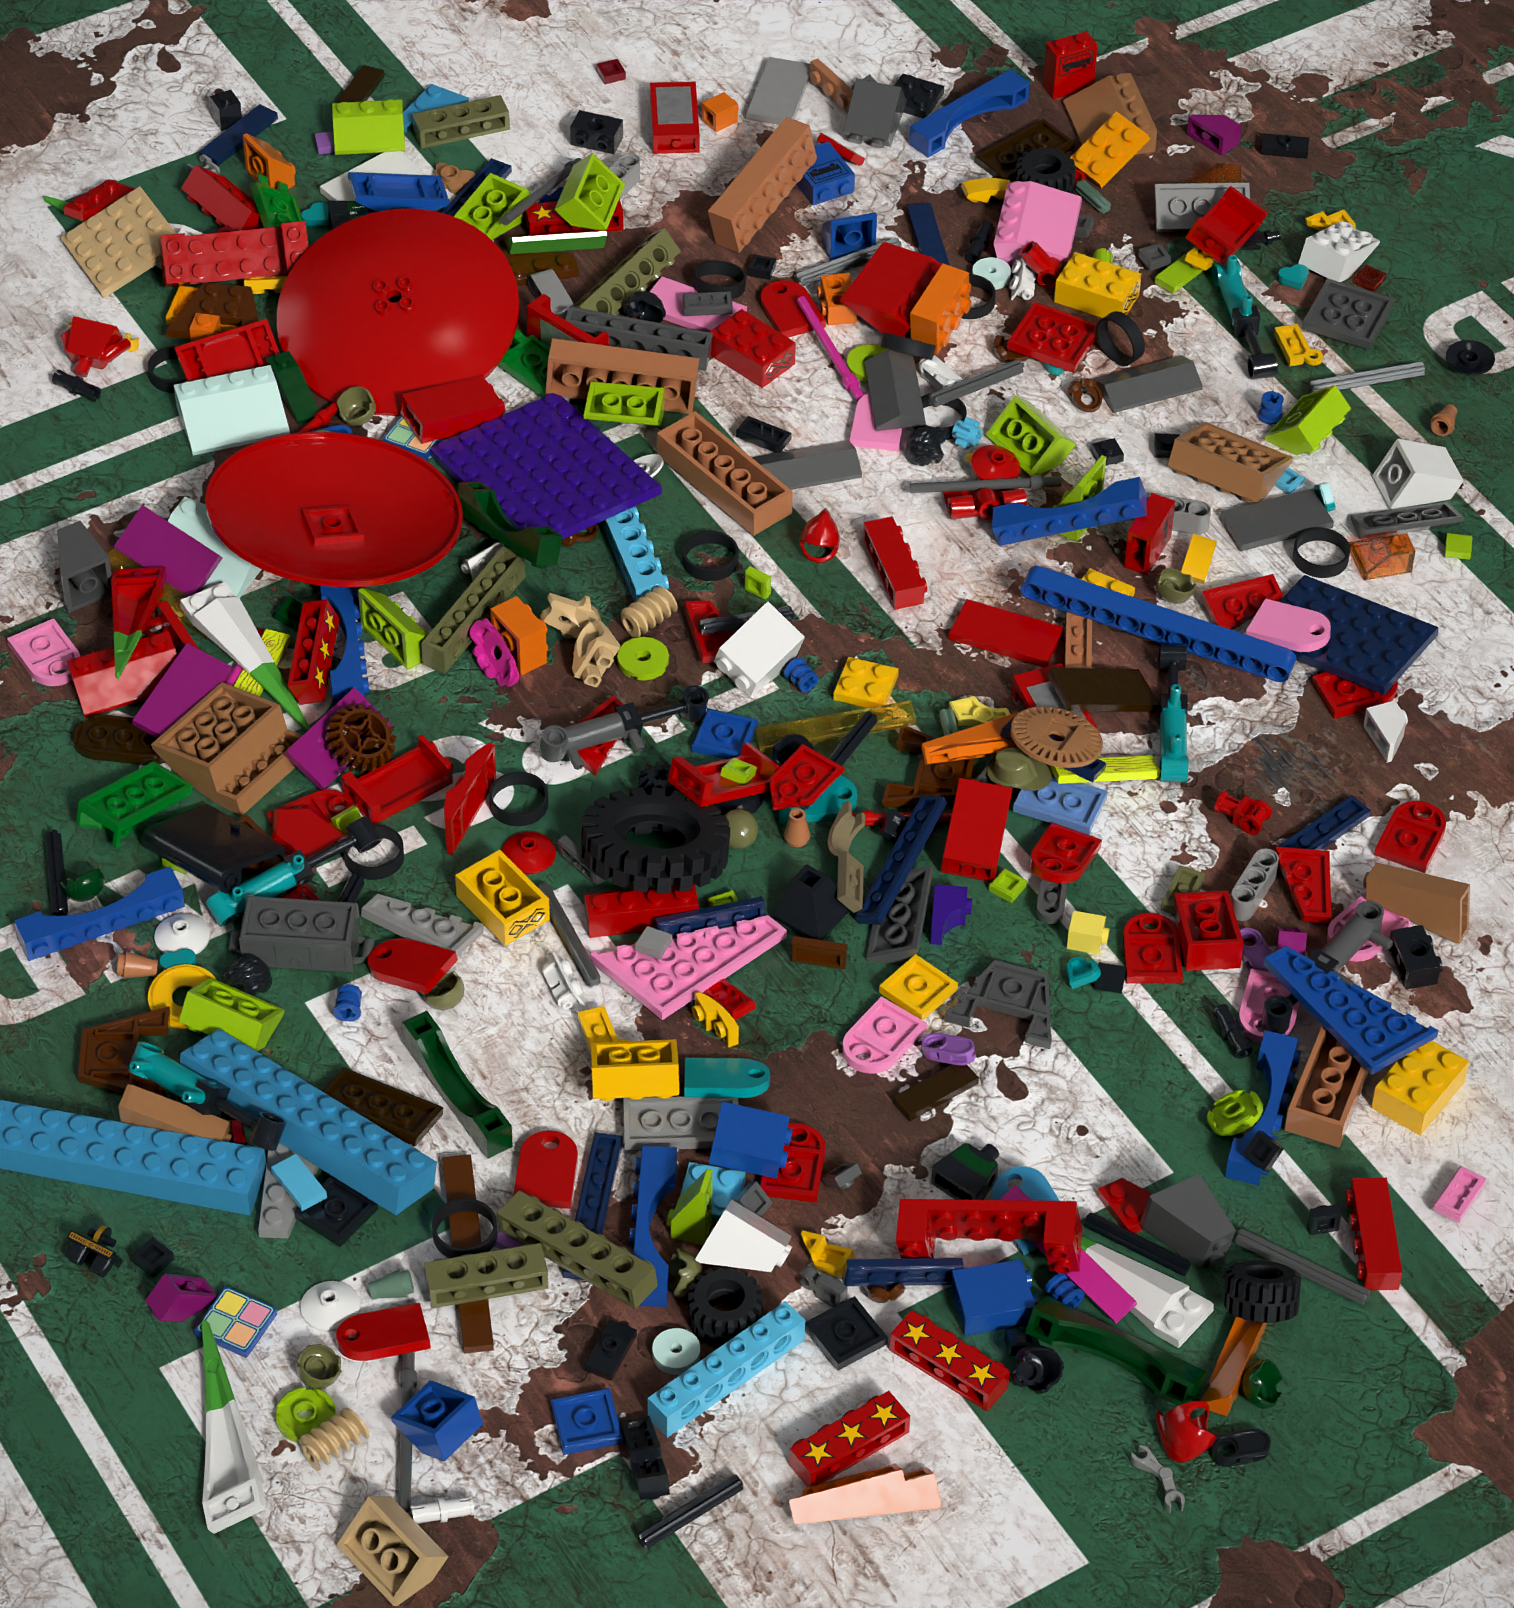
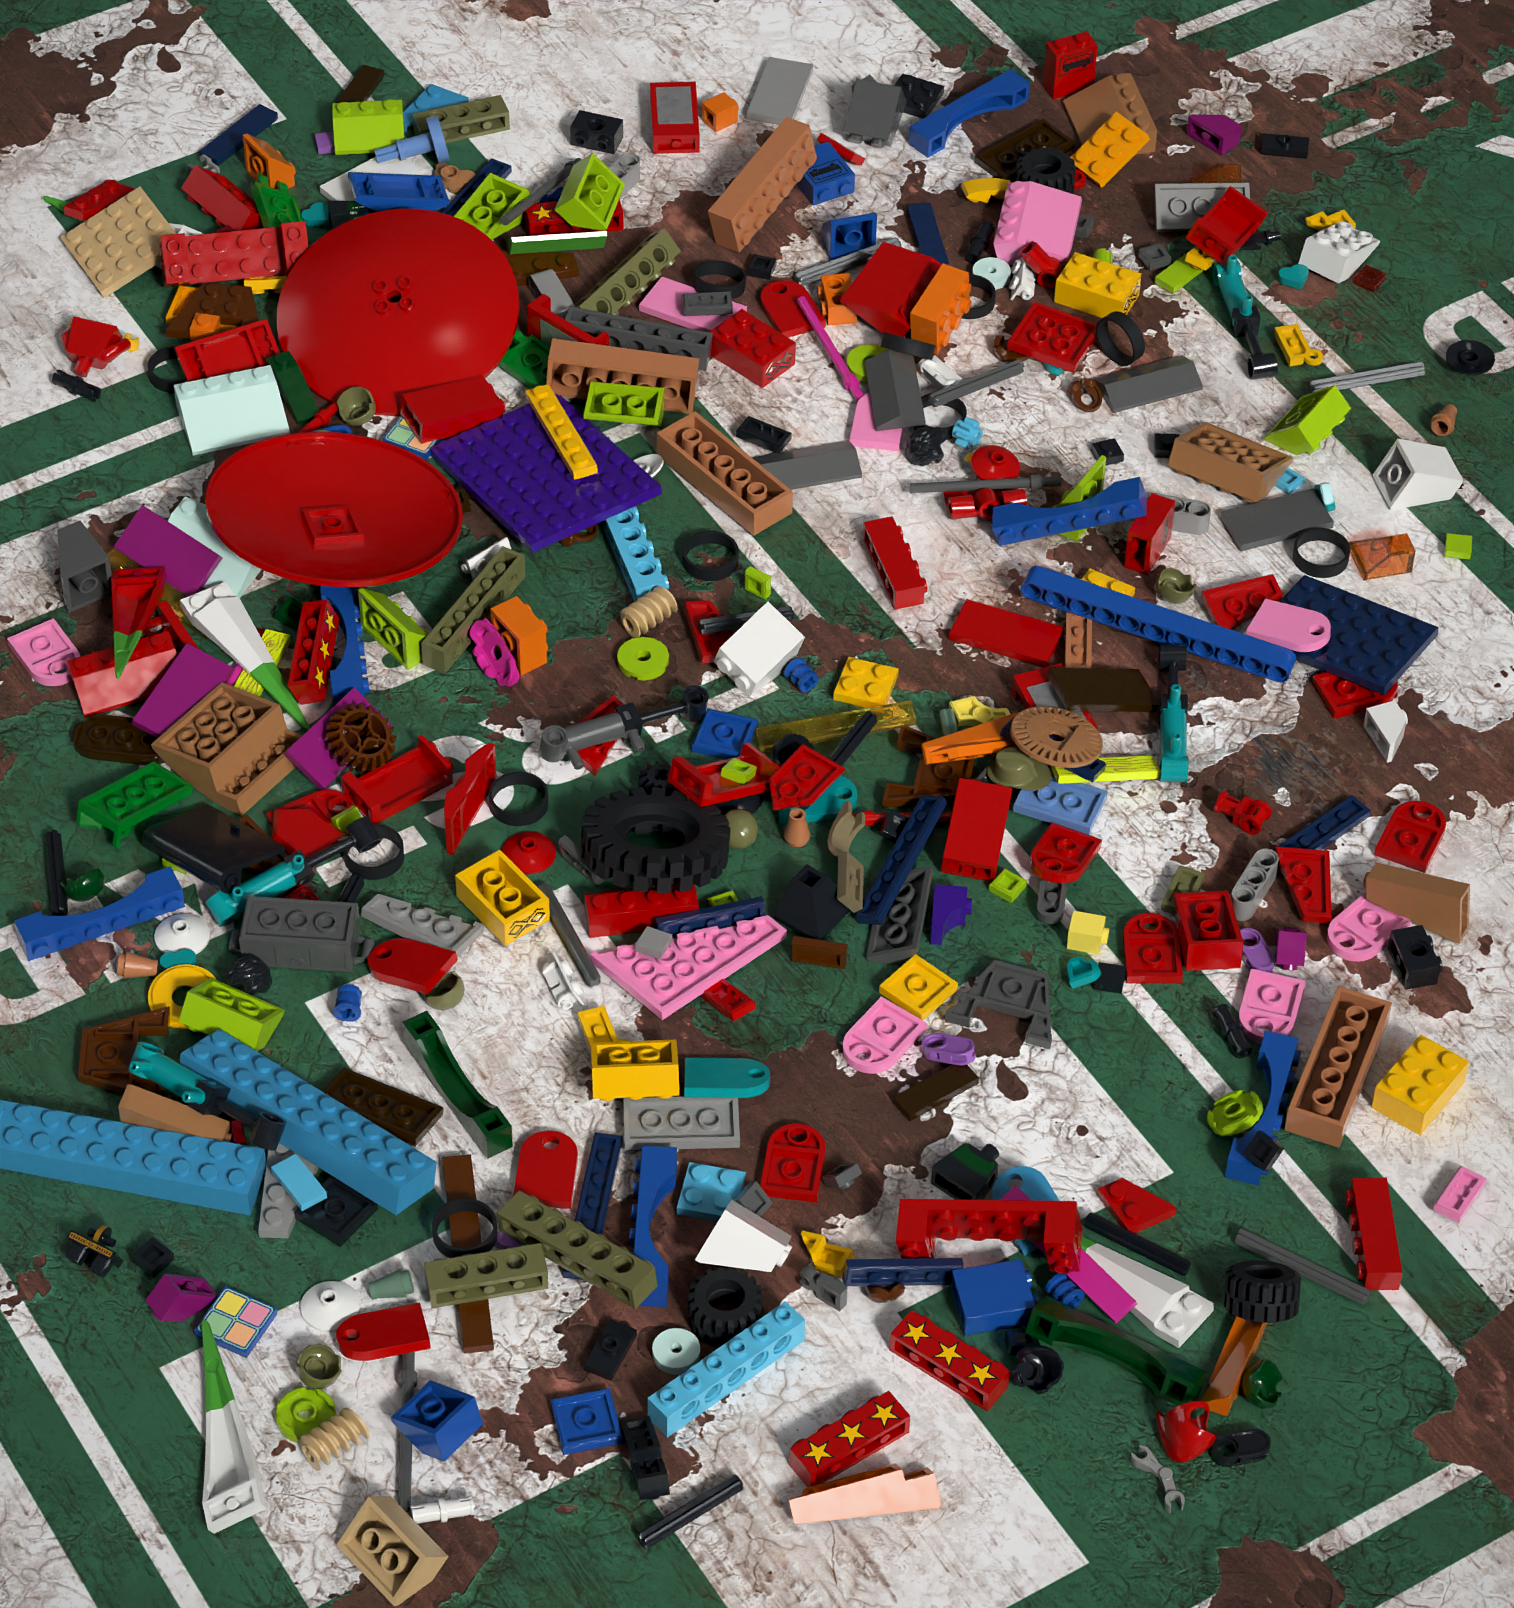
(225, 109): black brick -> none
(417, 145): none -> medium blue piece
(482, 508): dark green arch -> none
(561, 432): none -> yellow plate
(594, 641): tan hips -> none
(611, 71): dark red tile -> none
(646, 306): black hair -> none
(684, 1270): olive hair -> none
(693, 1212): lime slope -> none
(715, 1017): yellow slope -> none
(750, 1140): blue brick -> none
(821, 532): red piece -> none
(830, 84): nougat plate -> none
(846, 1333): black plate -> none
(1030, 437): lime slope -> none
(1093, 196): sand green axle -> none
(1190, 1222): dark grey slope -> none
(1198, 558): yellow slope -> none
(1271, 407): blue bush -> none
(1324, 1219): black plate -> none
(1332, 957): dark grey piece -> none
(1348, 314): dark grey plate -> none
(1353, 1015): blue wing -> none
(1406, 520): dark grey slope -> none

